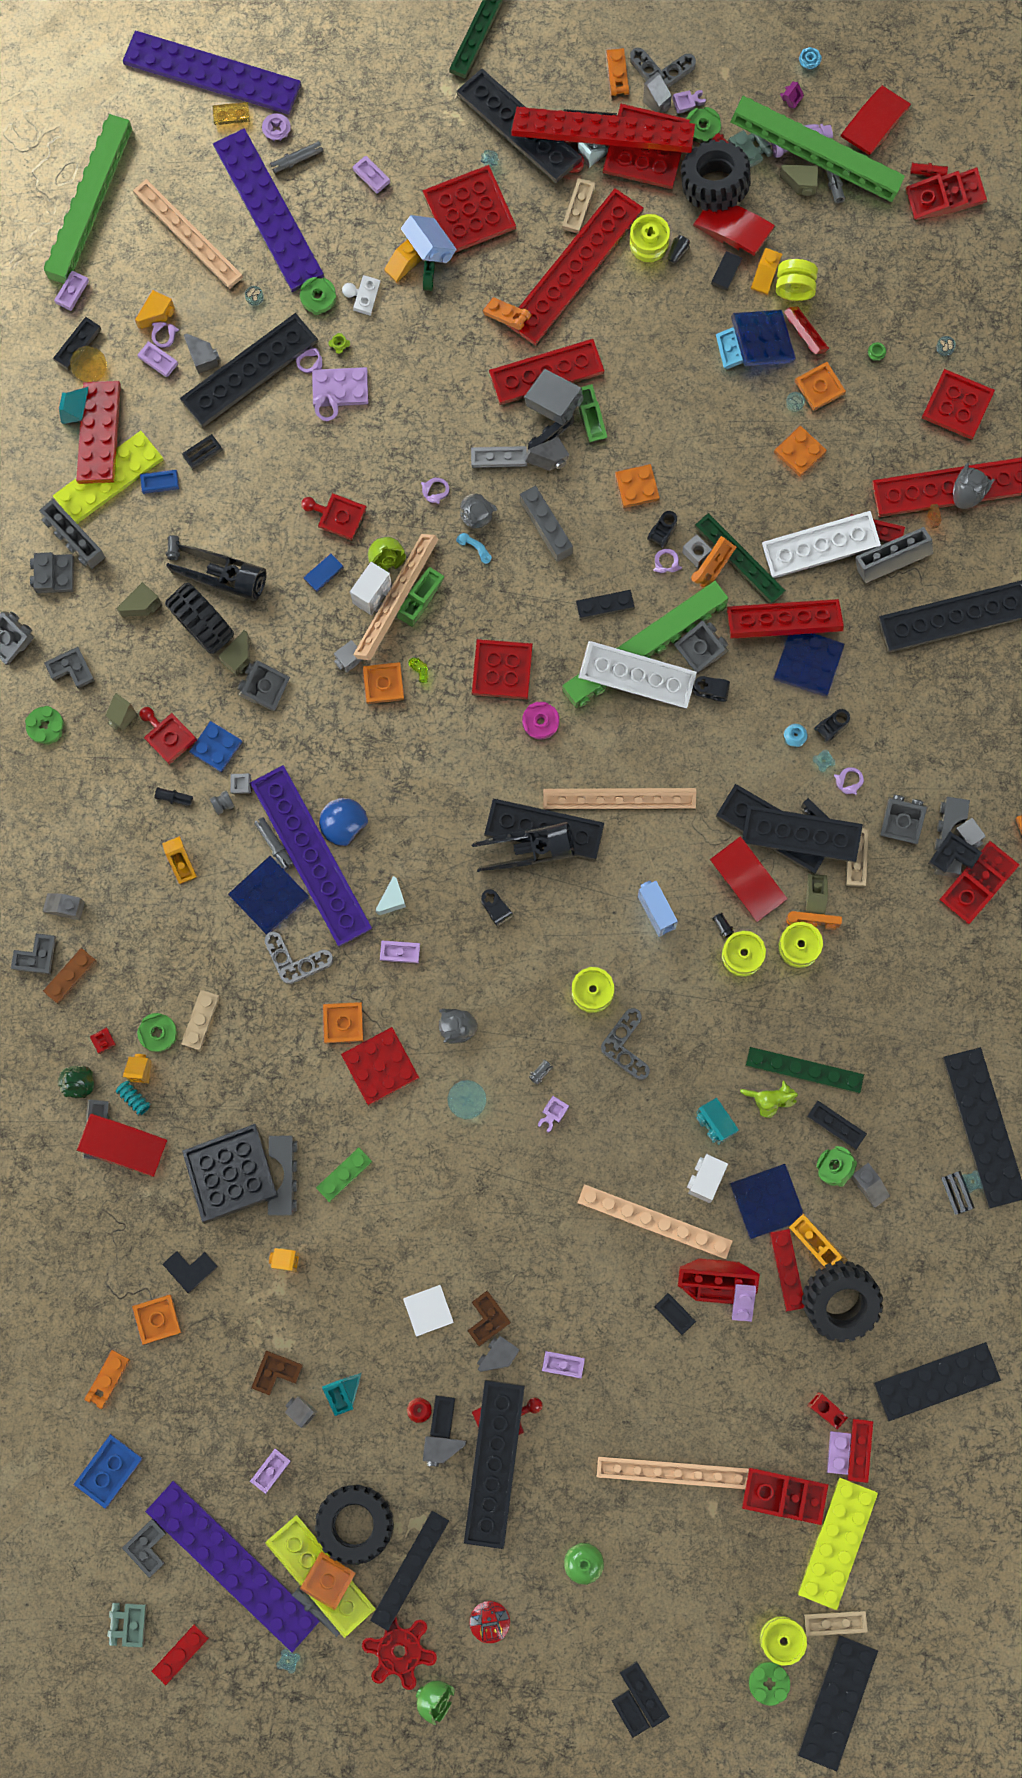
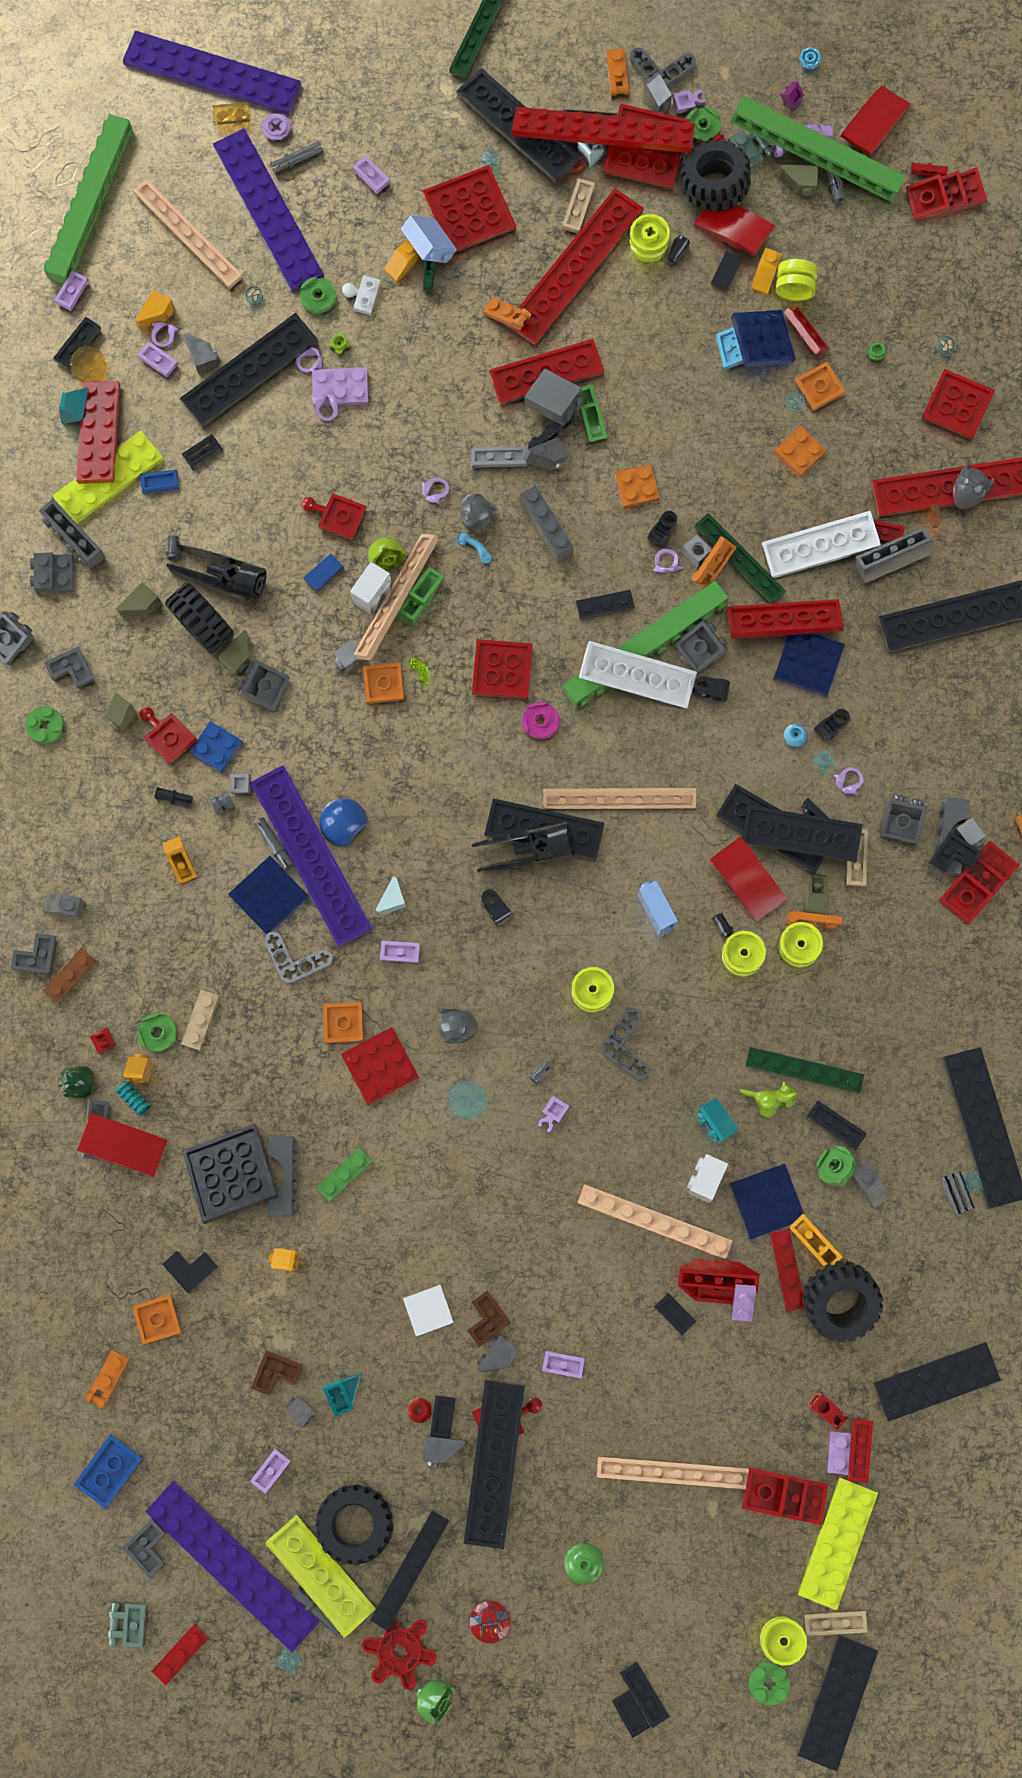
(327, 1581): orange plate -> none

